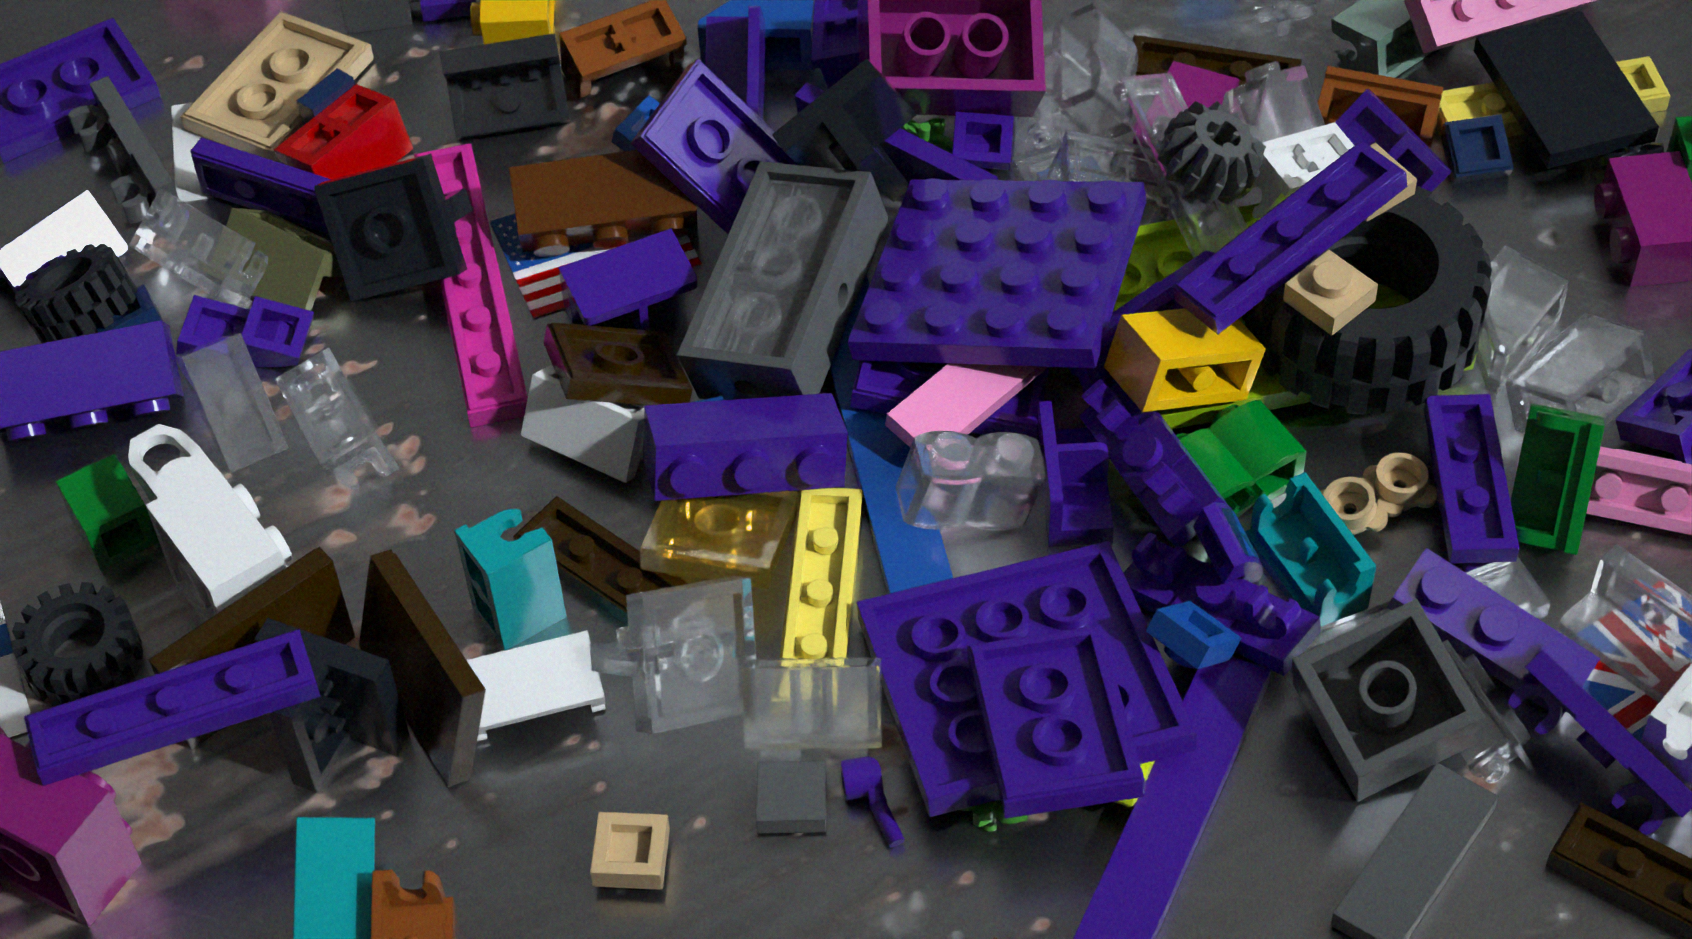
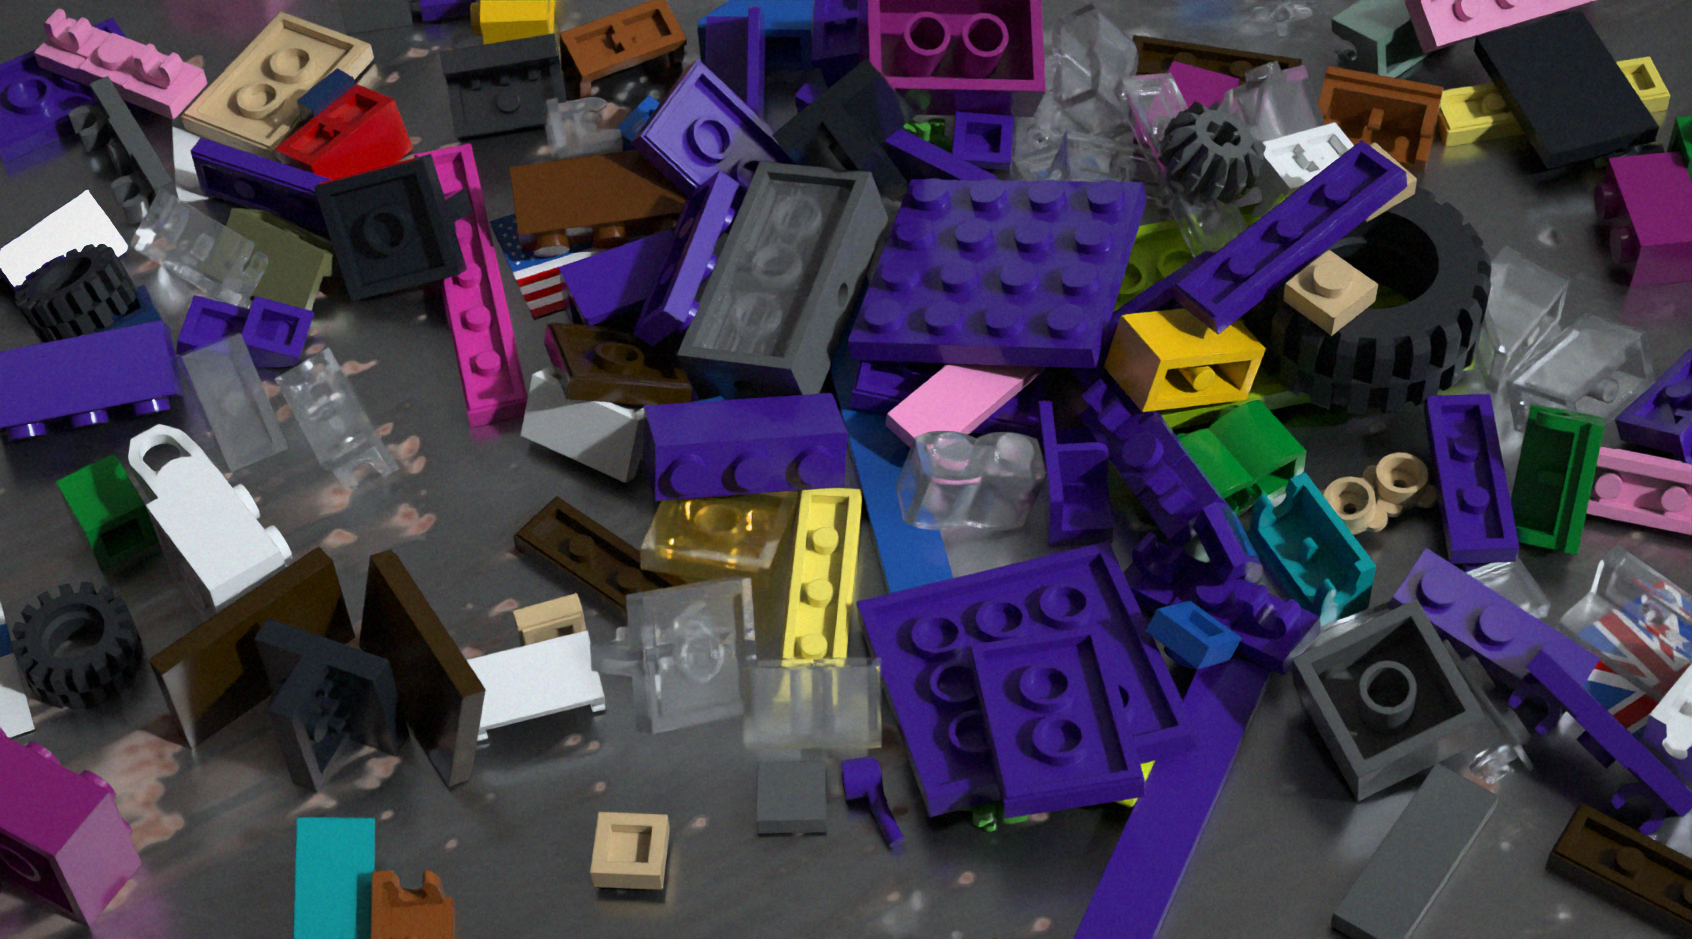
(136, 70): none -> bright pink plate
(170, 707): dark purple tile -> none
(511, 582): teal hinge -> none
(549, 620): none -> tan tile
(573, 129): none -> clear hinge
(687, 260): none -> dark purple plate
(1374, 122): dark purple slope -> none
(1476, 149): dark blue tile -> none

